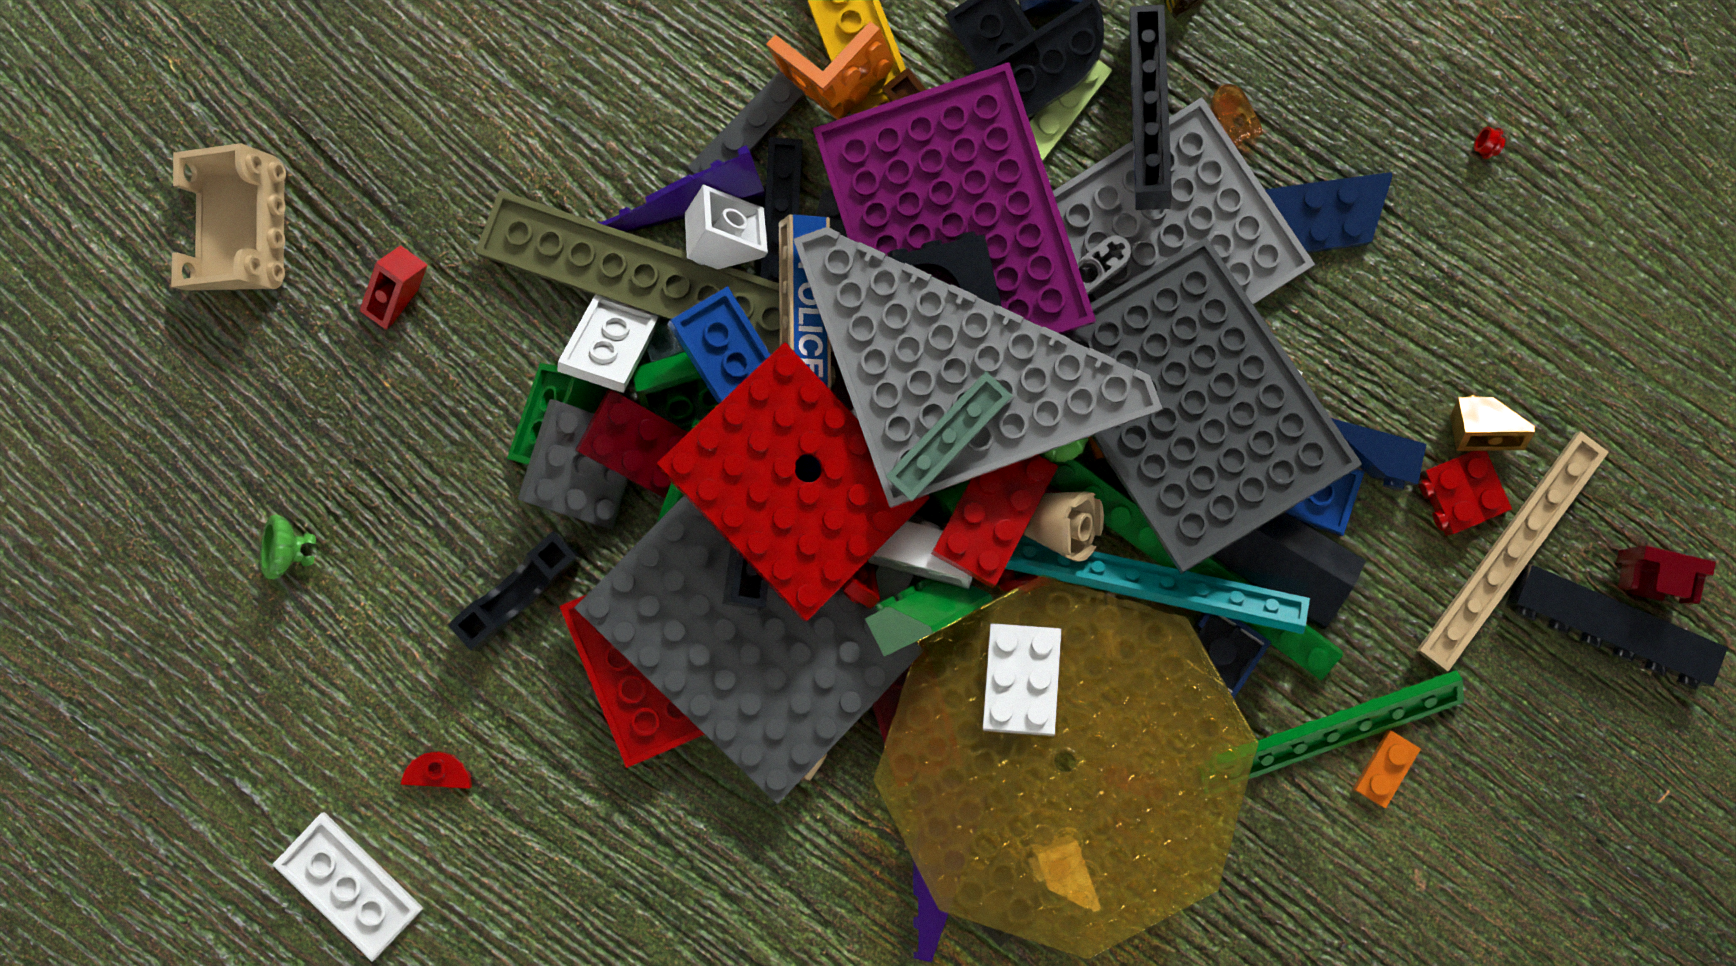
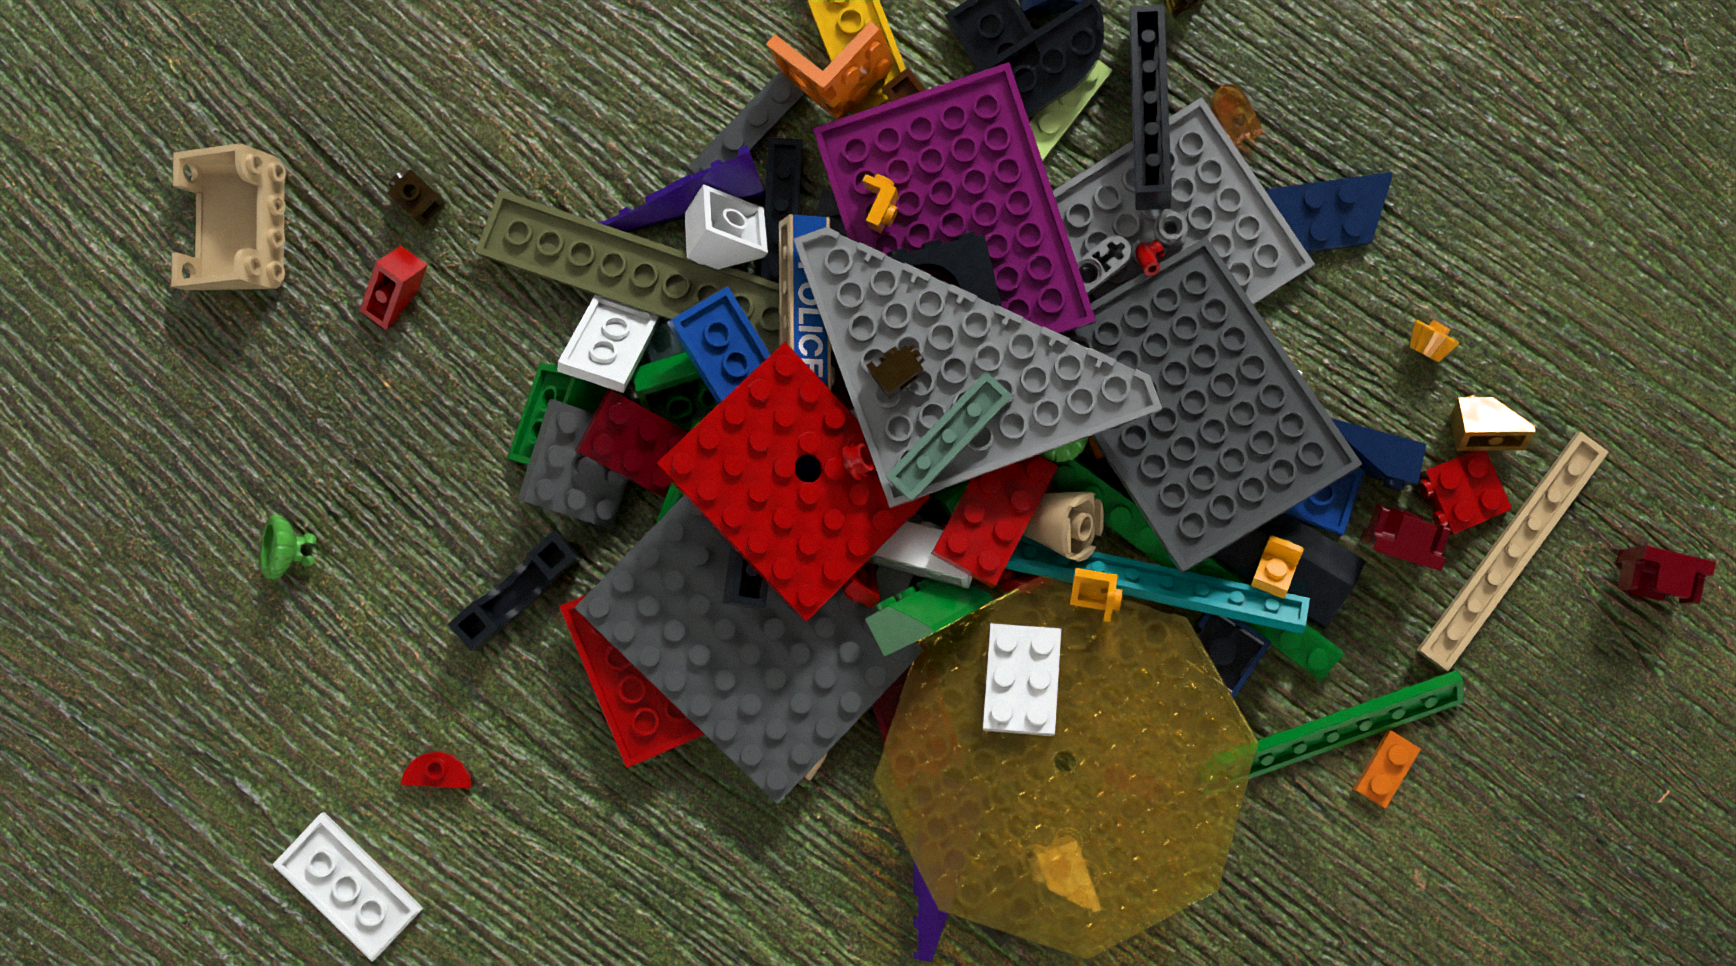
(422, 204): none -> dark brown brick
(857, 460): none -> red plate
(884, 209): none -> light orange bracket
(897, 369): none -> dark brown brick
(1096, 591): none -> light orange bracket
(1147, 257): none -> red arm
(1177, 221): none -> light grey plate
(1277, 566): none -> light orange bracket
(1406, 537): none -> dark red panel
(1432, 340): none -> light orange piece
(1489, 142): red plate -> none
(1616, 626): black brick -> none

